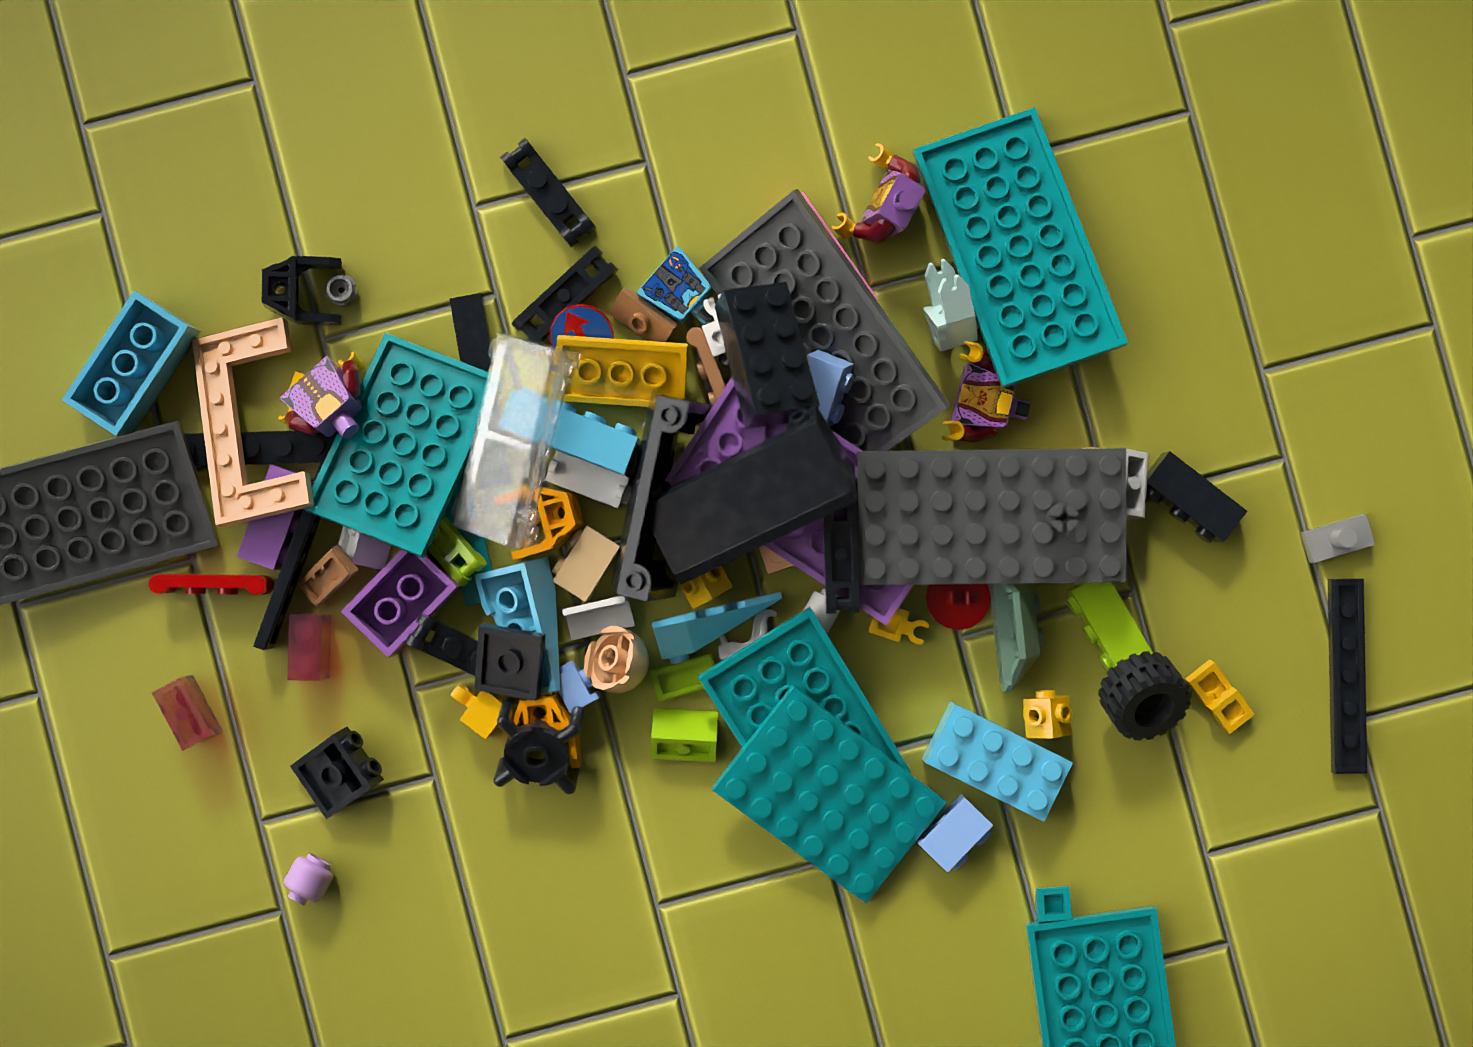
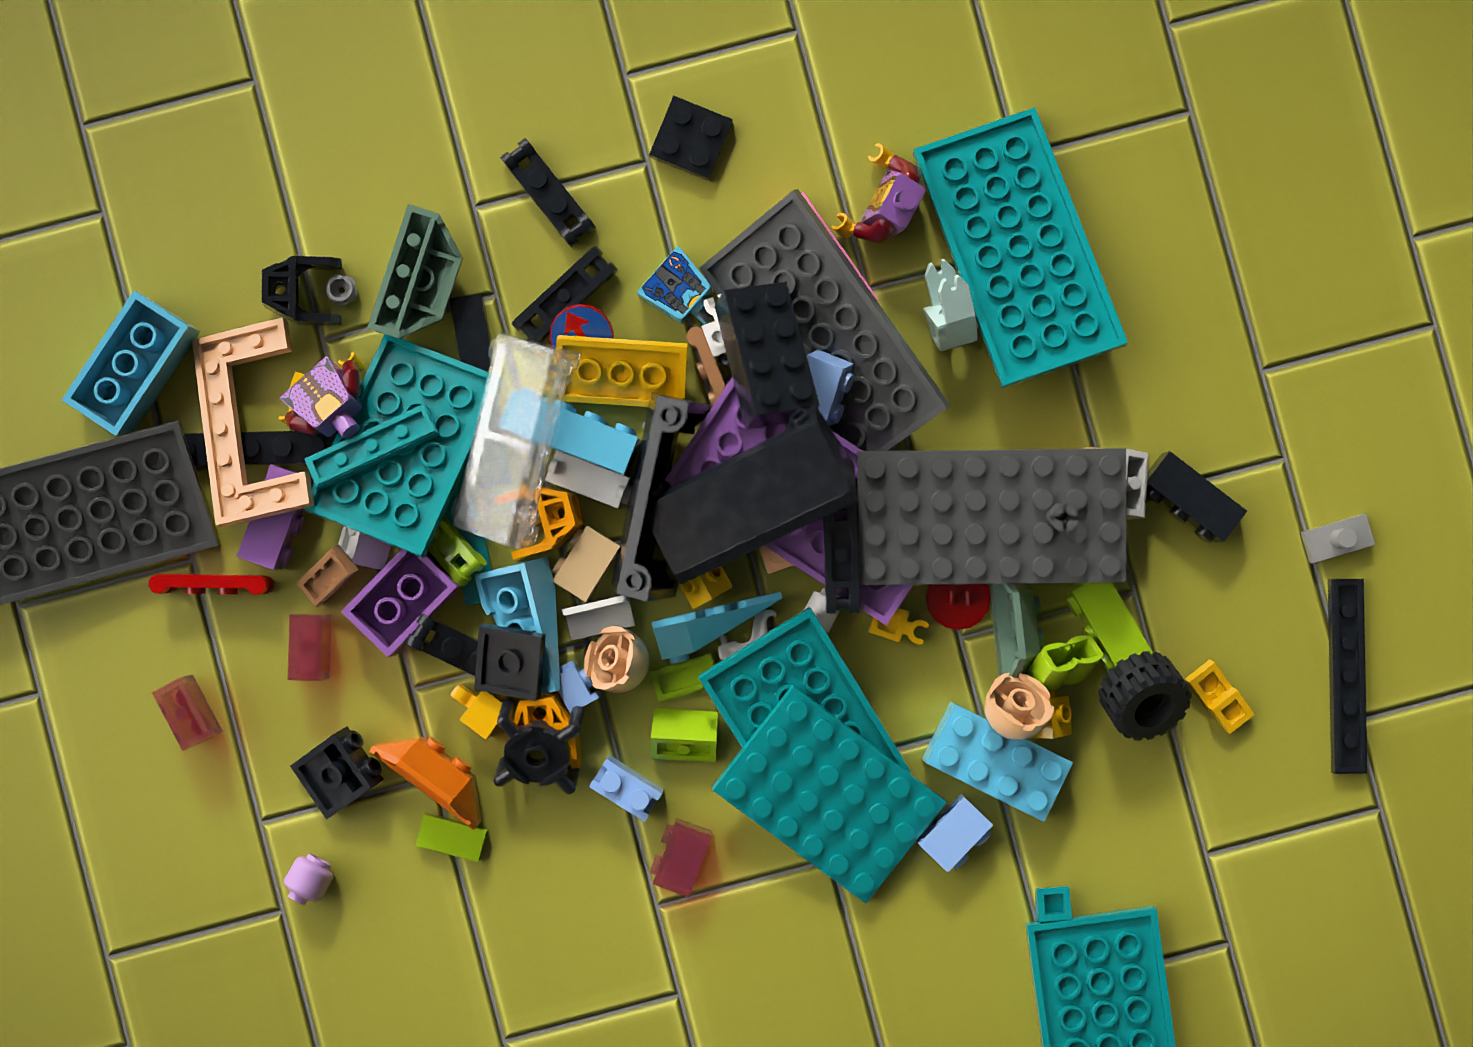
(287, 578): black tile -> none
(372, 446): none -> teal tile
(417, 276): none -> sand green wedge
(435, 774): none -> orange wedge
(451, 837): none -> lime tile
(626, 788): none -> light blue brick
(642, 317): medium nougat plate -> none
(681, 857): none -> clear pink brick
(691, 138): none -> black plate
(980, 402): torso -> none
(1018, 706): none -> light nougat cylinder
(1065, 662): none -> lime brick

